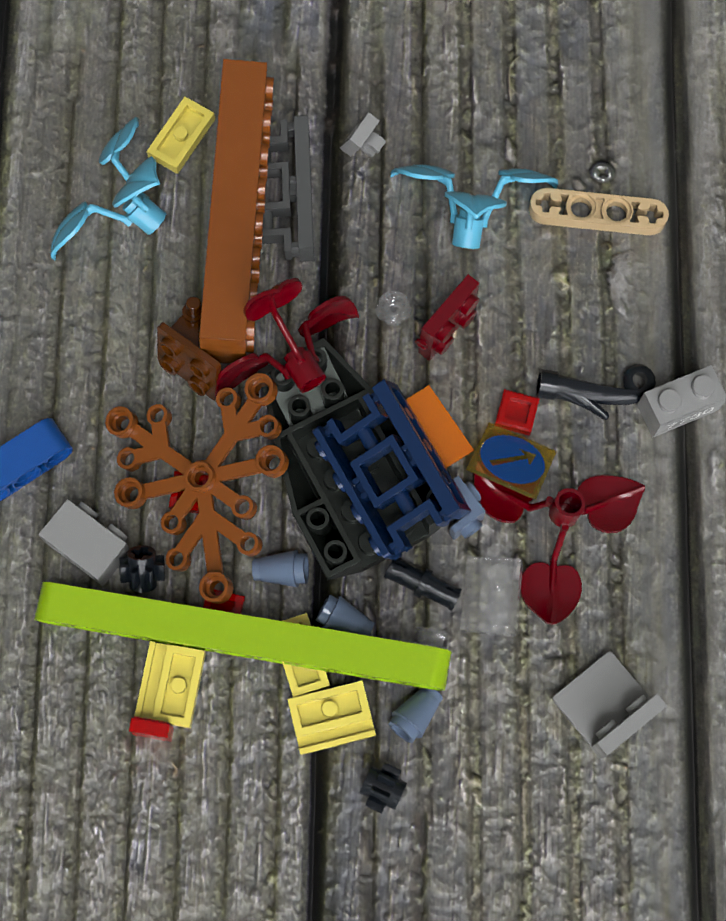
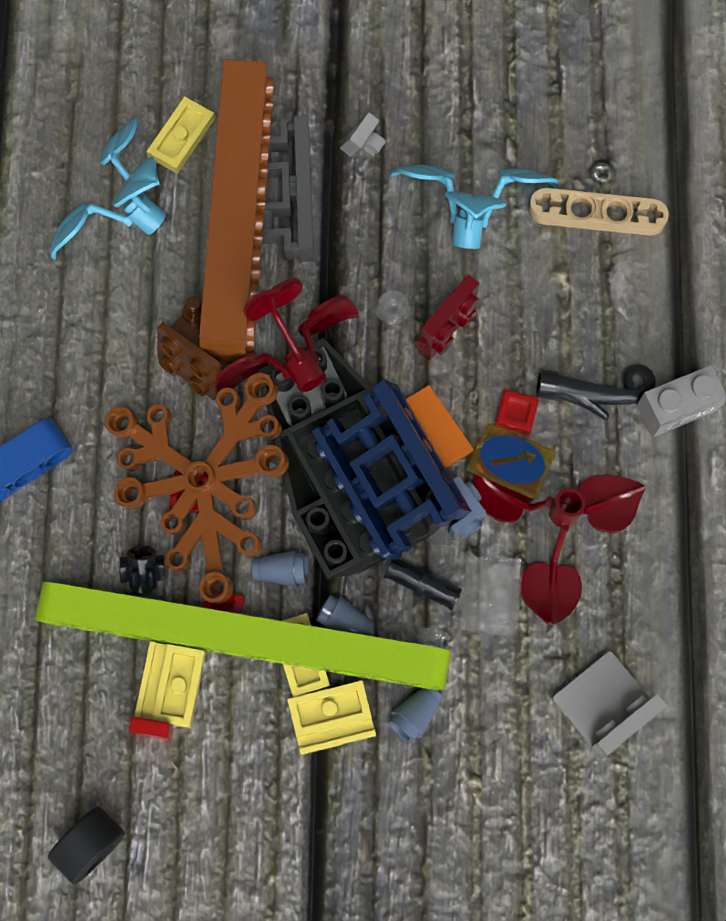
(85, 541): light grey brick -> none
(86, 845): none -> black tyre
(383, 788): black gear -> none

